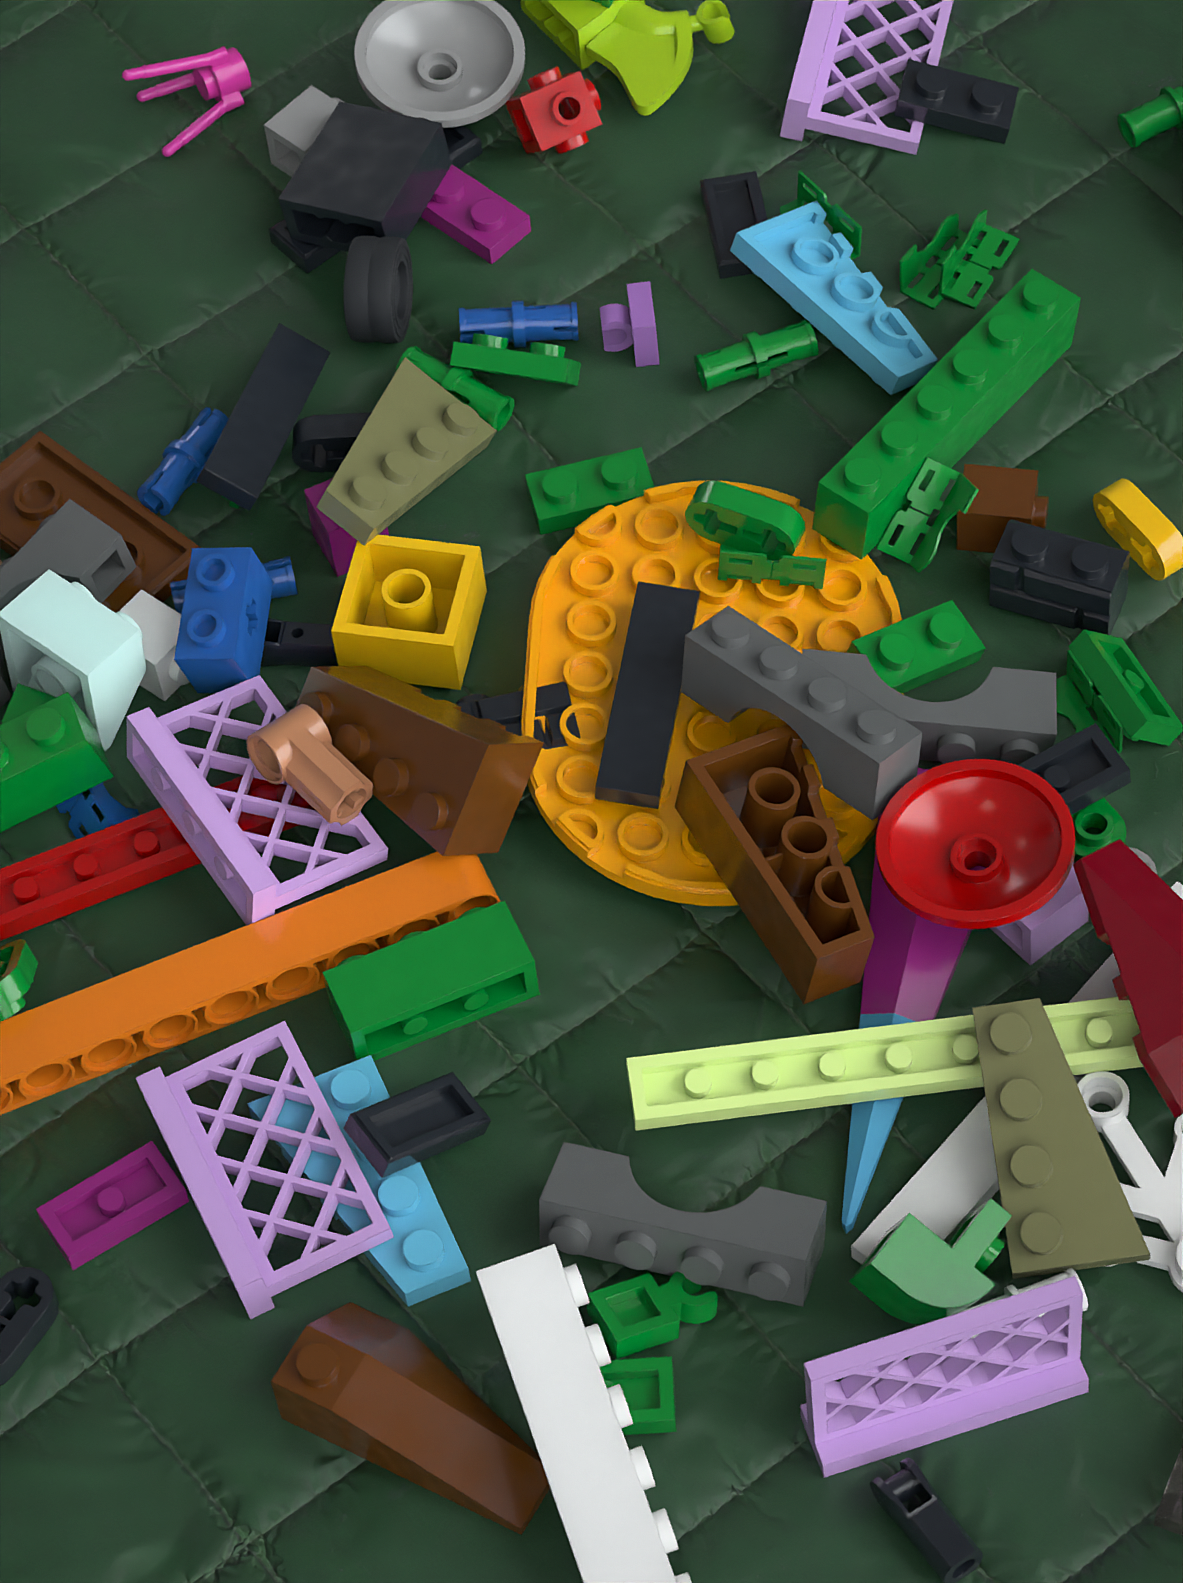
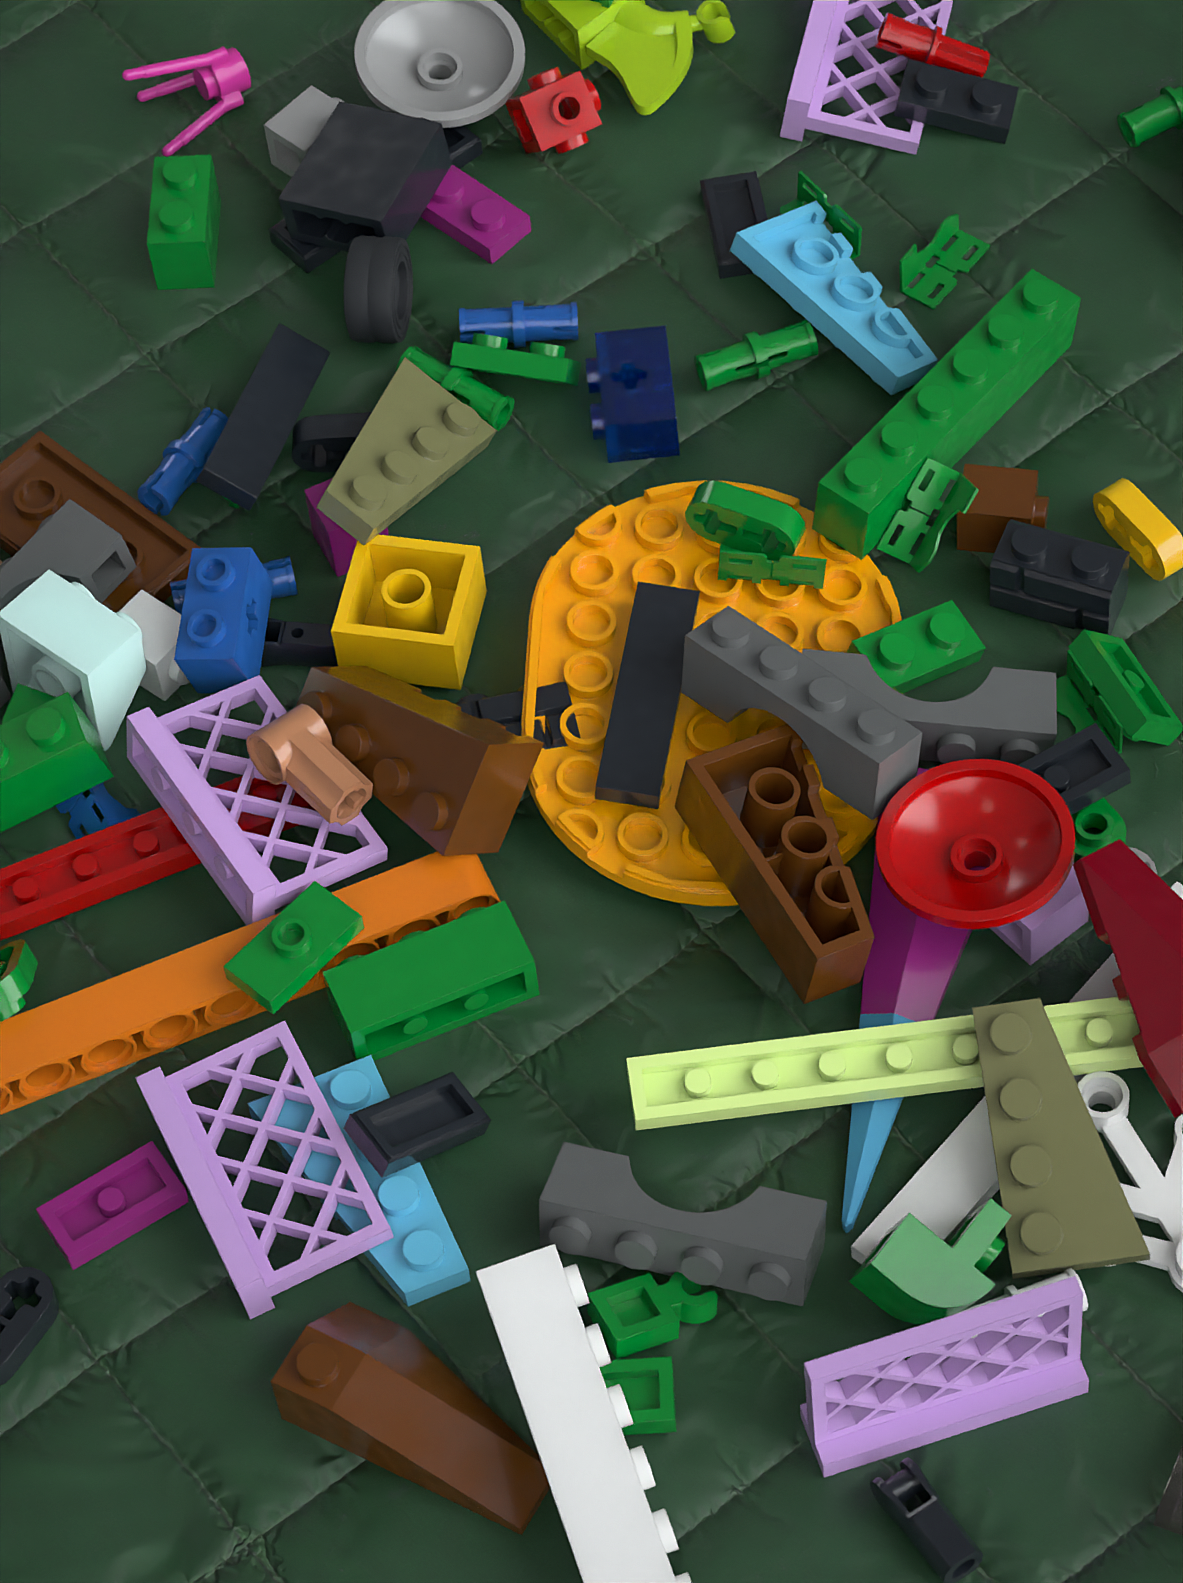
(184, 222): none -> green brick
(294, 947): none -> green plate
(575, 491): green plate -> none
(632, 325): medium lavender tile -> none
(635, 394): none -> clear blue brick
(930, 46): none -> red axle
(979, 264): green piece -> none

